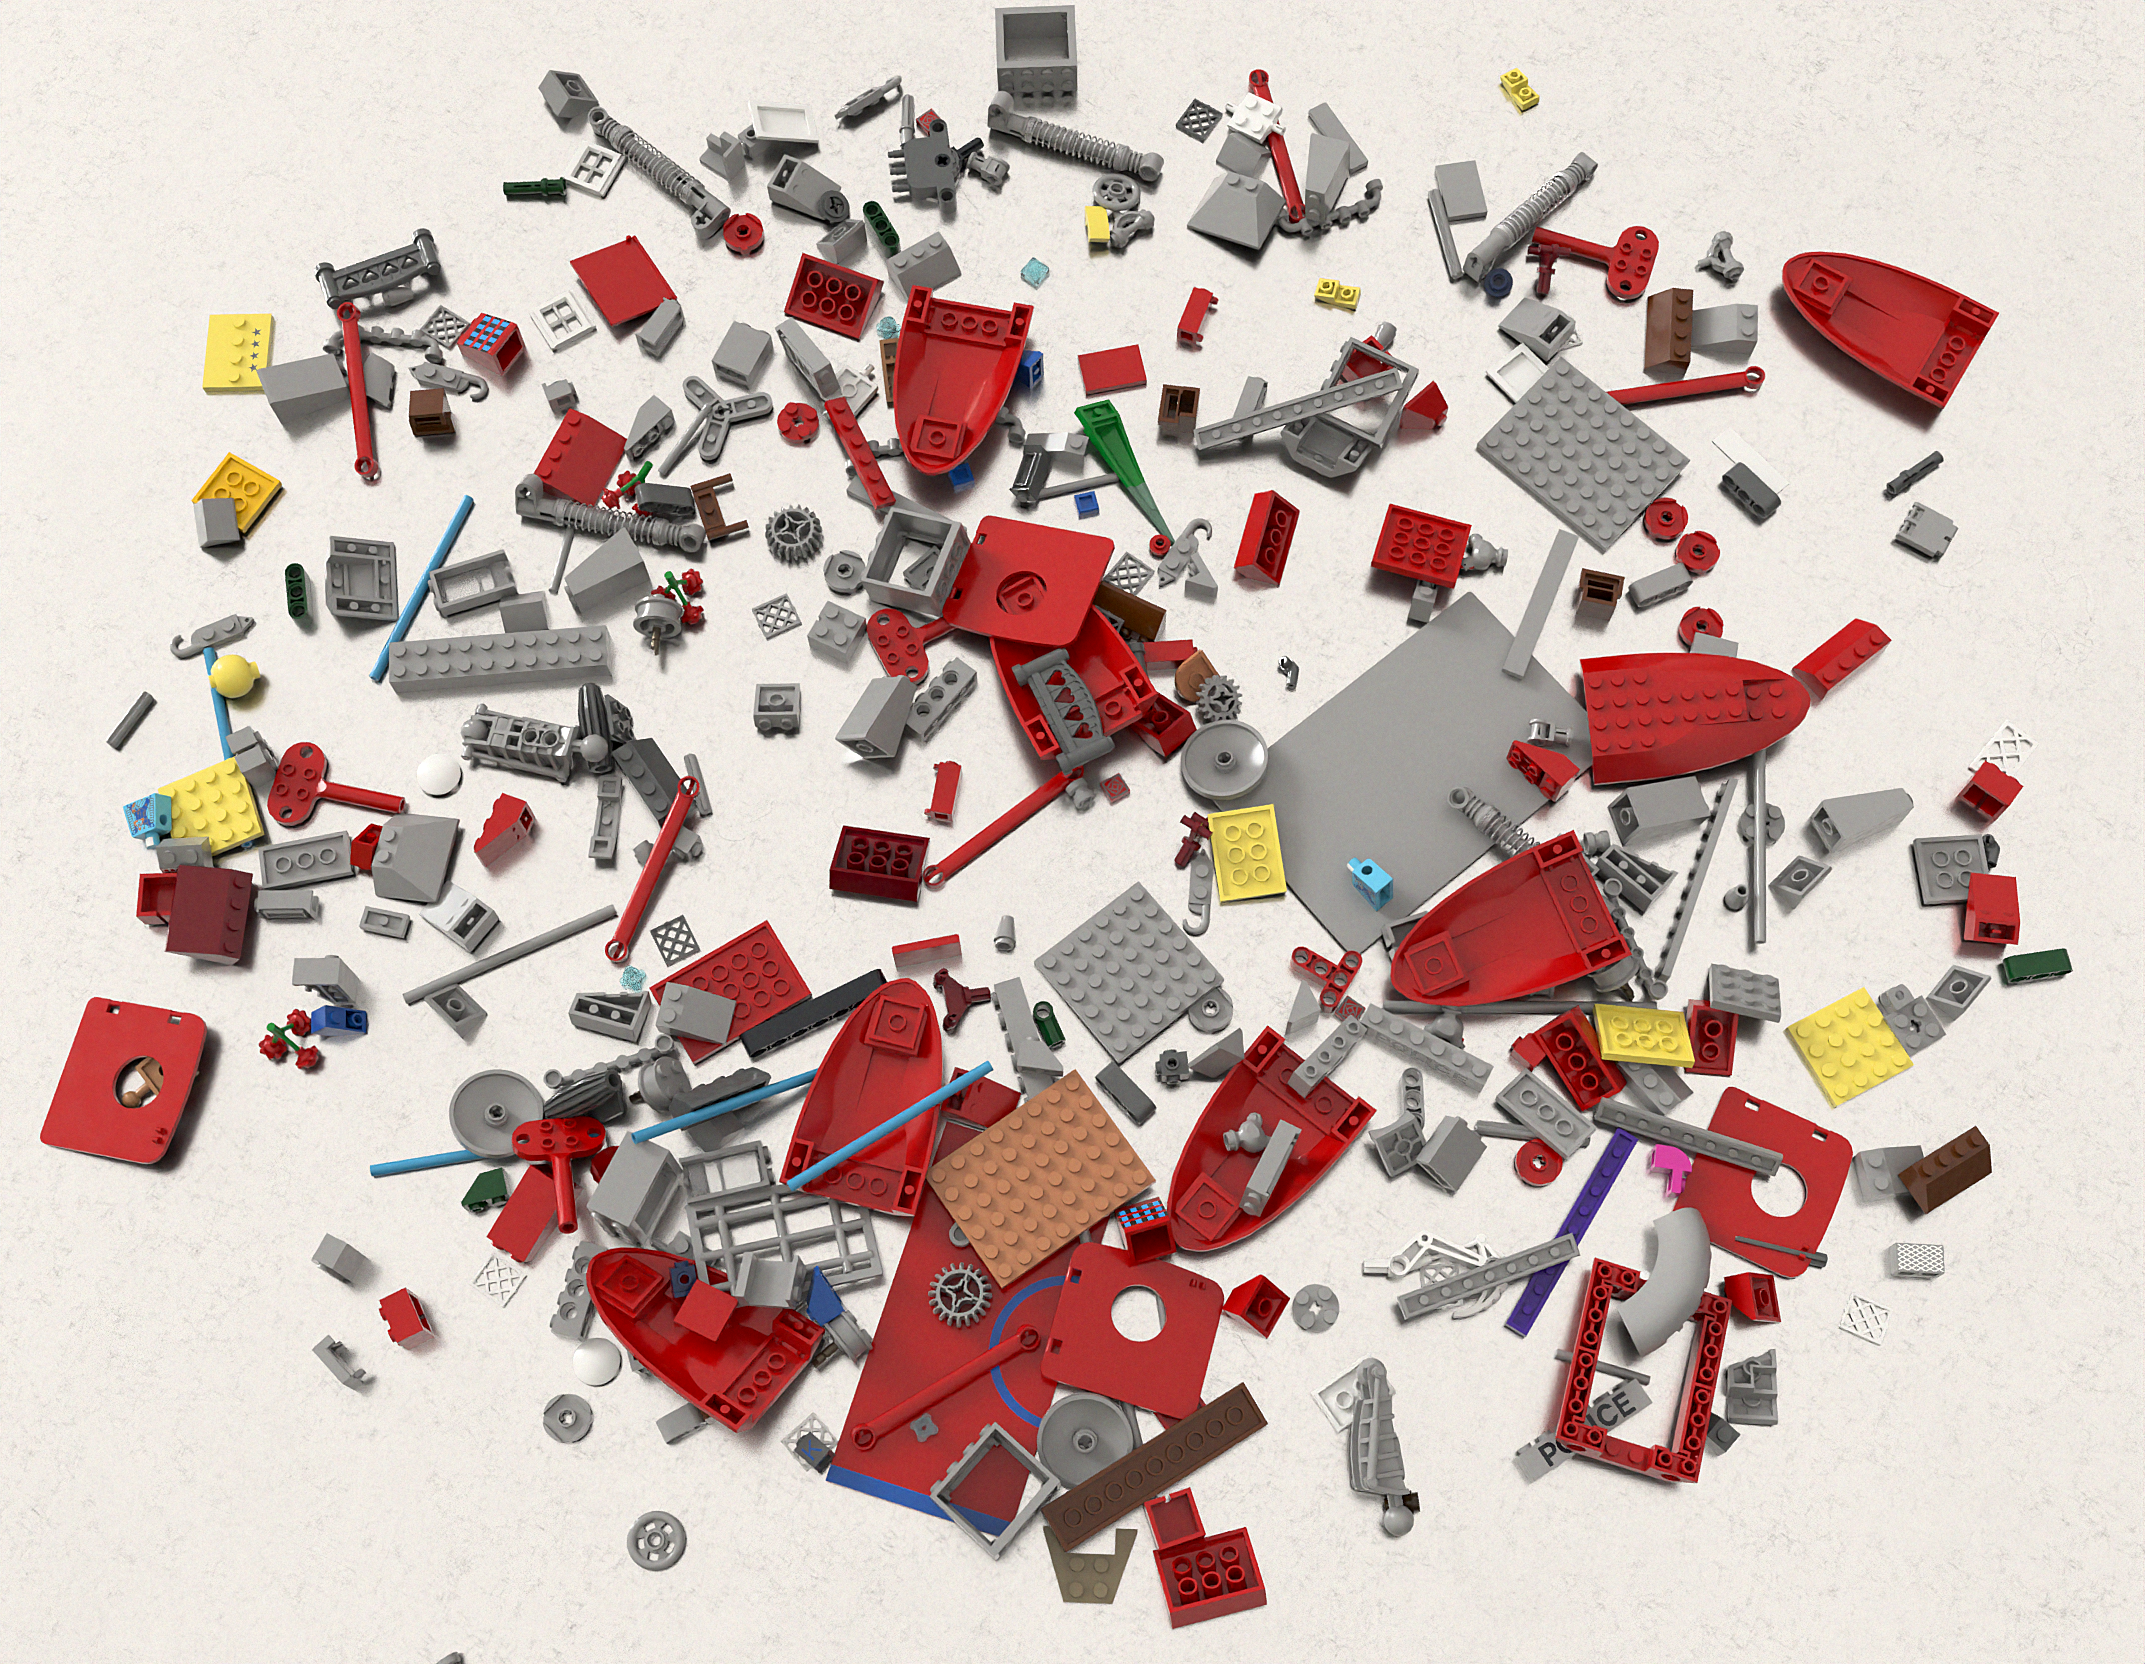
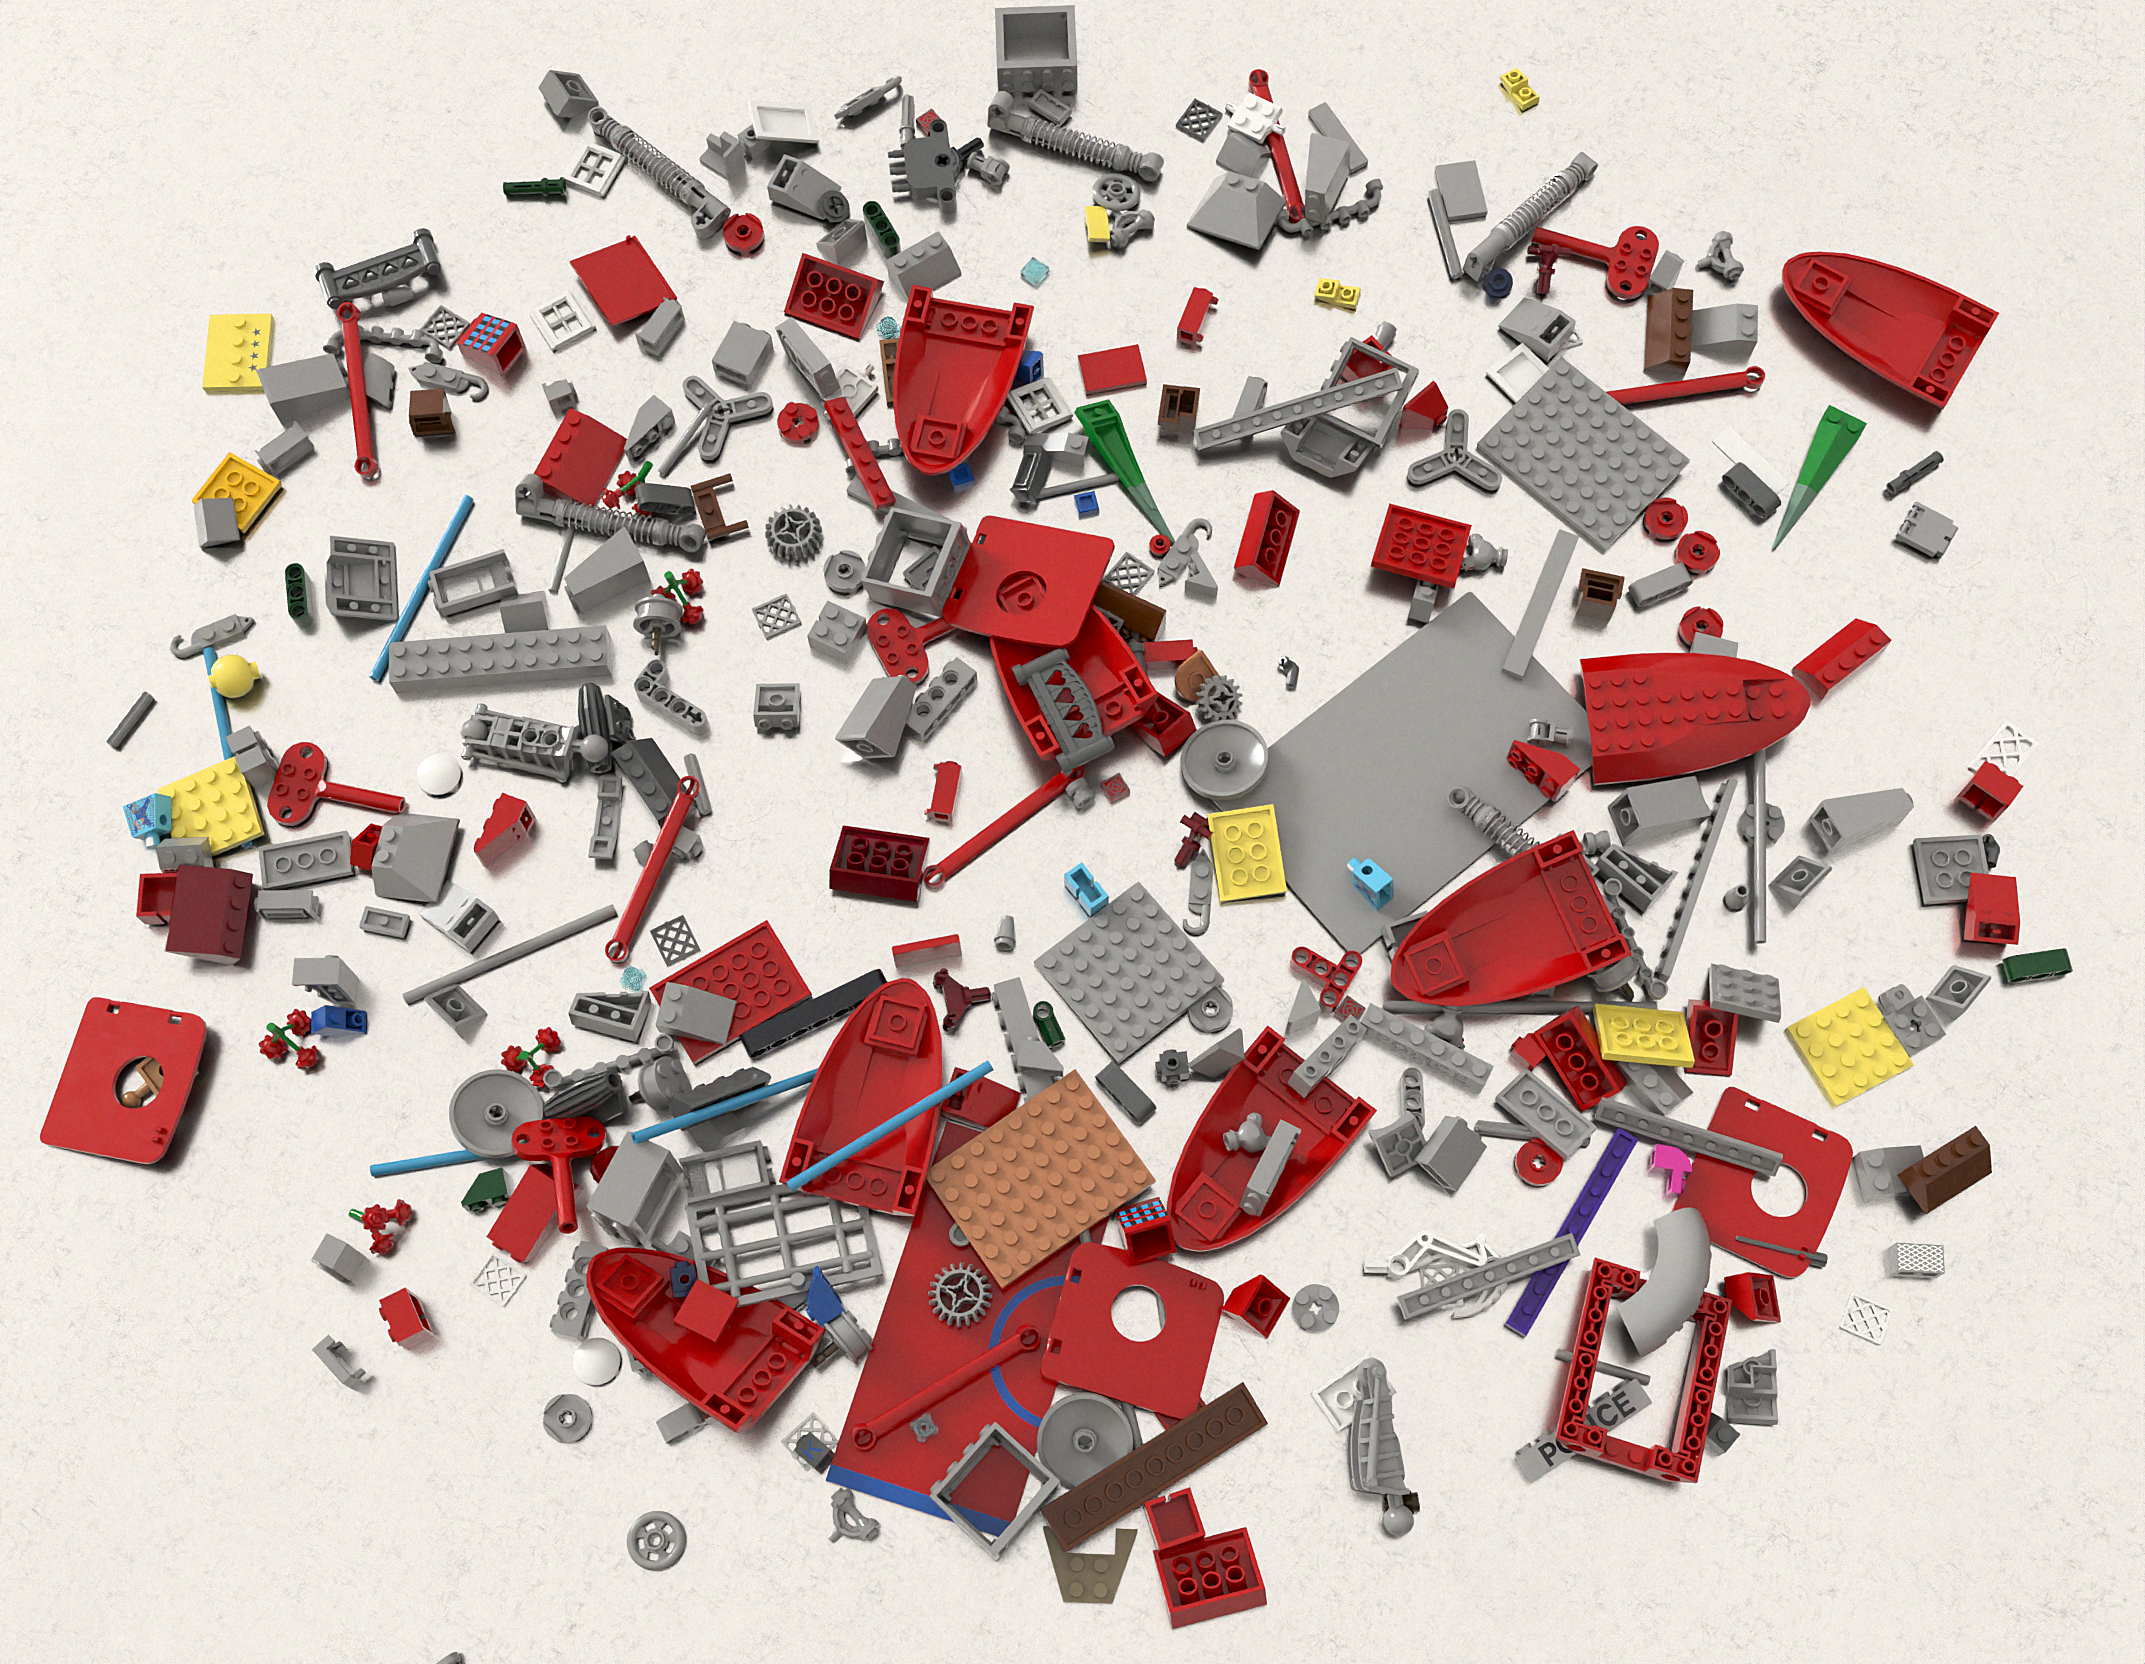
(283, 449): none -> light grey window
(375, 1219): none -> red plant
(516, 1058): none -> red plant
(673, 701): none -> light grey beam
(770, 1282): light grey panel -> none
(865, 1528): none -> light grey piece
(1050, 107): none -> light grey plate
(1055, 398): none -> white piece
(1079, 882): none -> medium azure piece
(1443, 461): none -> light grey piece
(1665, 273): none -> light grey slope
(1830, 445): none -> green plate

